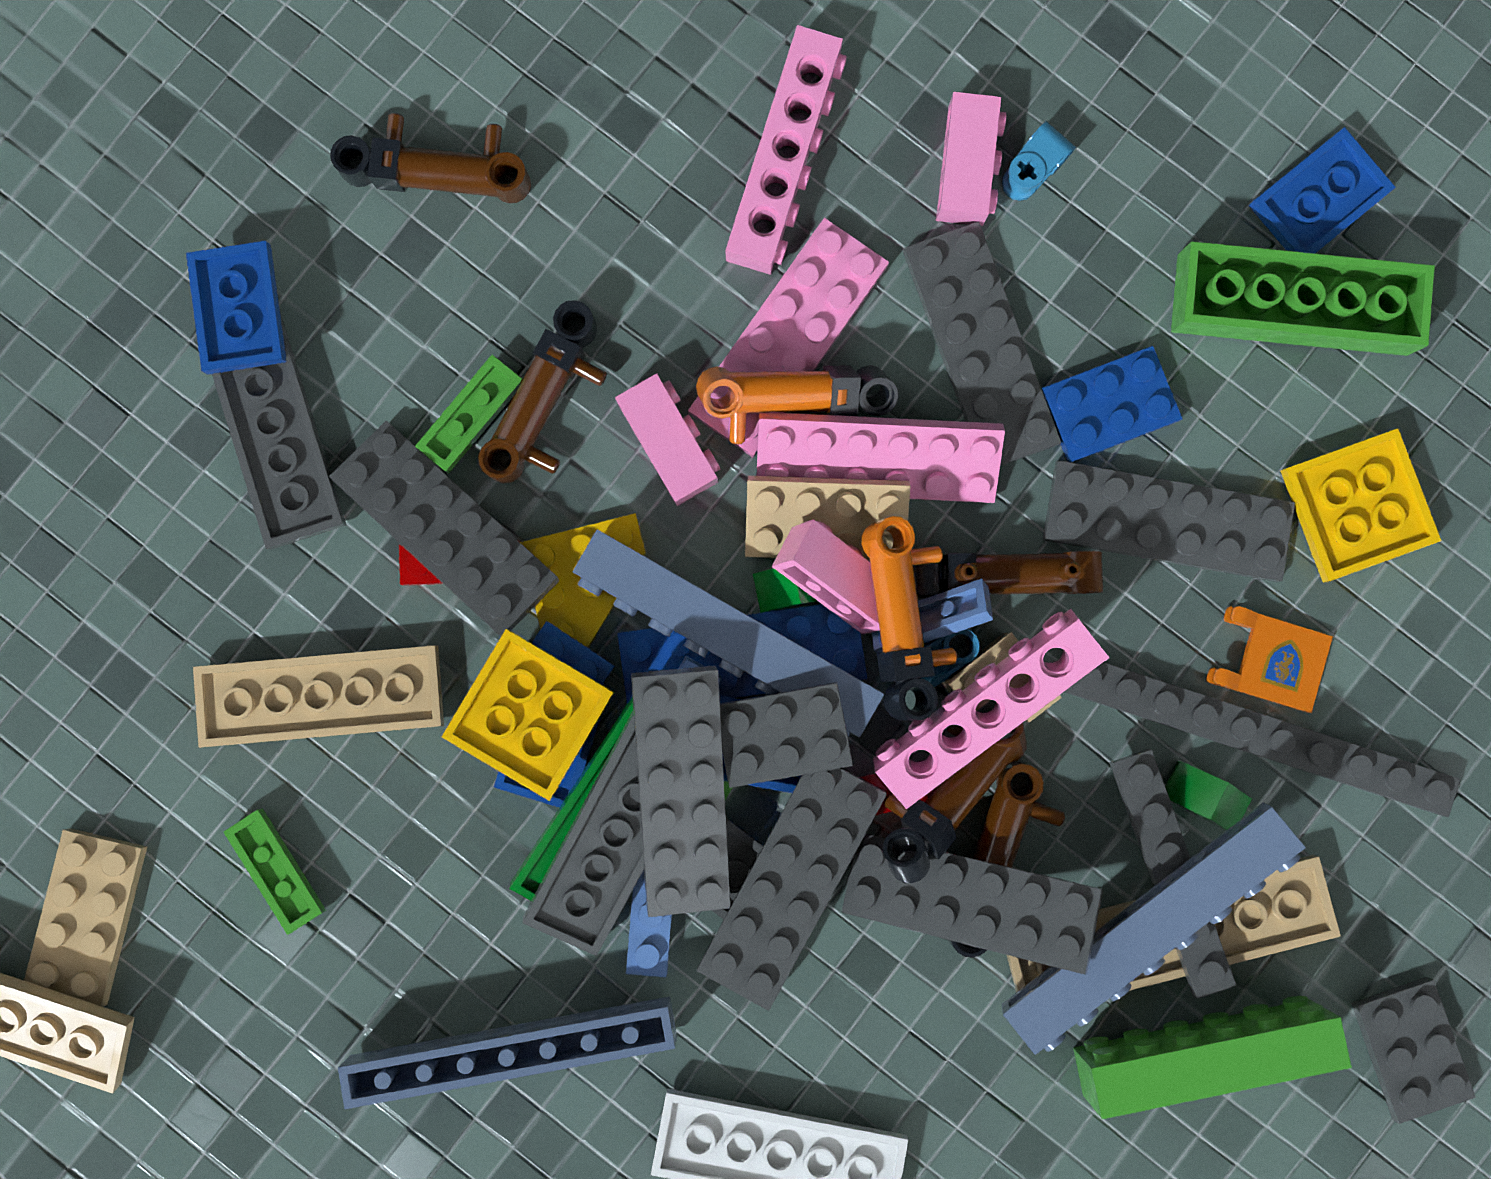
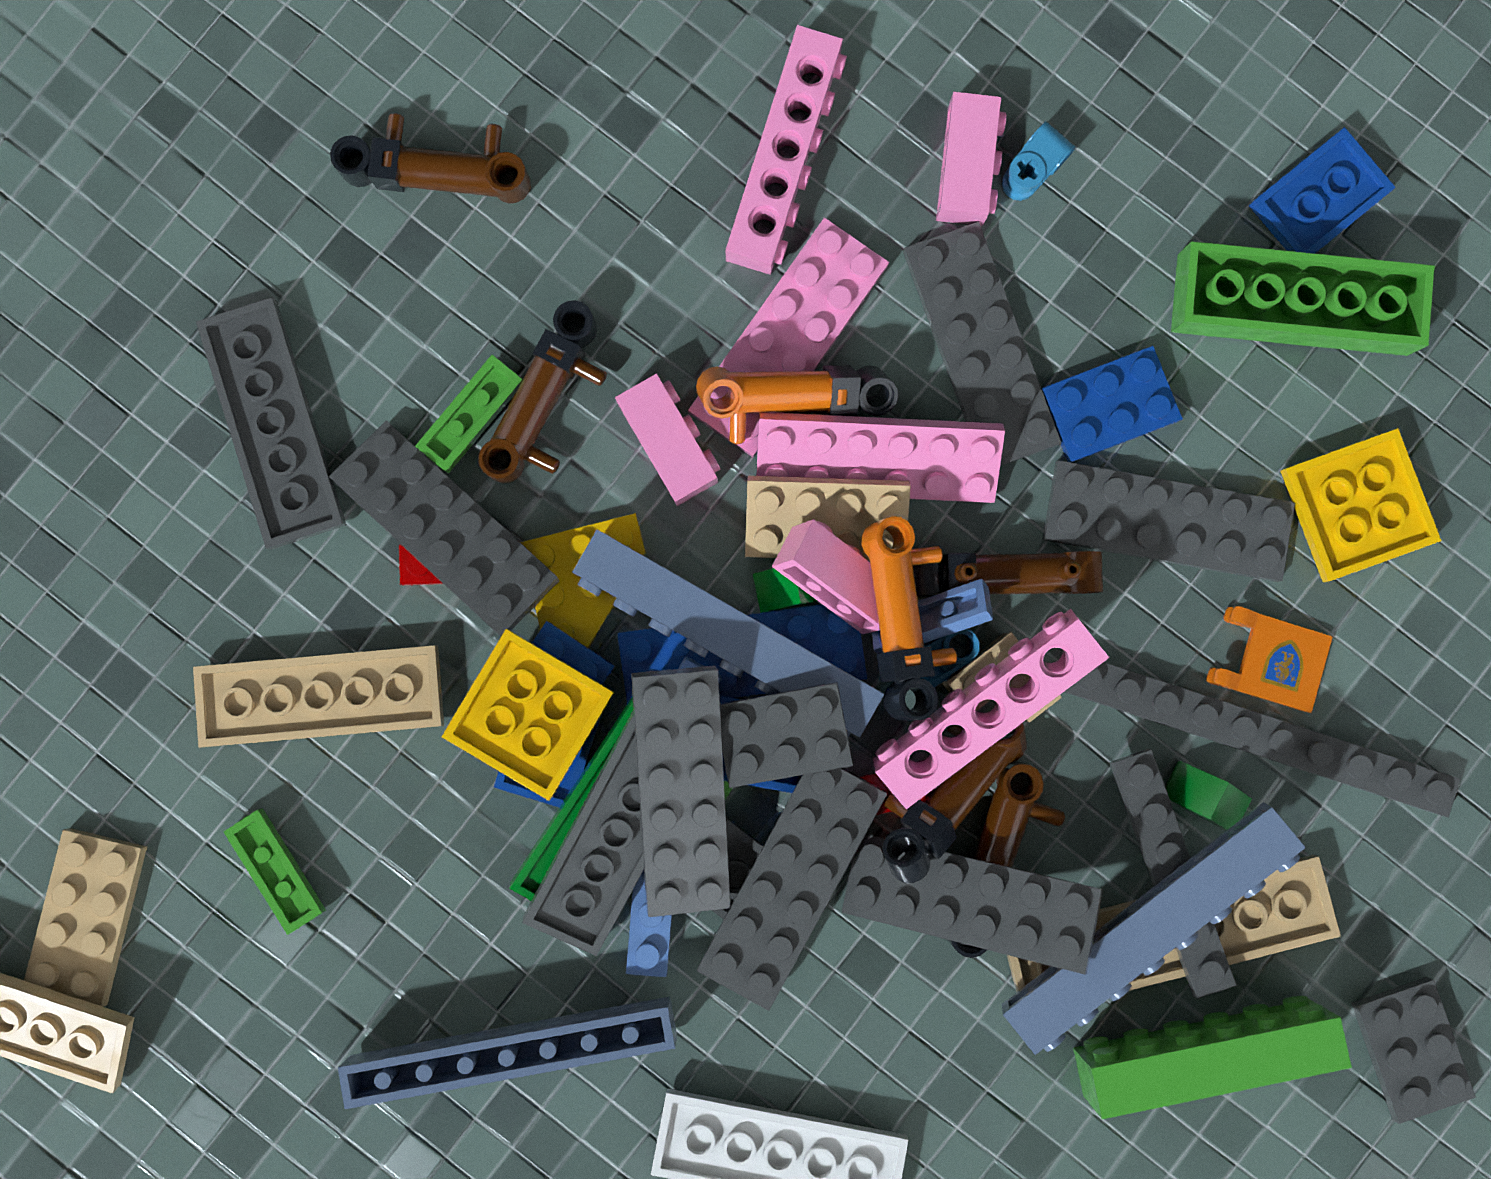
(236, 307): blue plate -> none

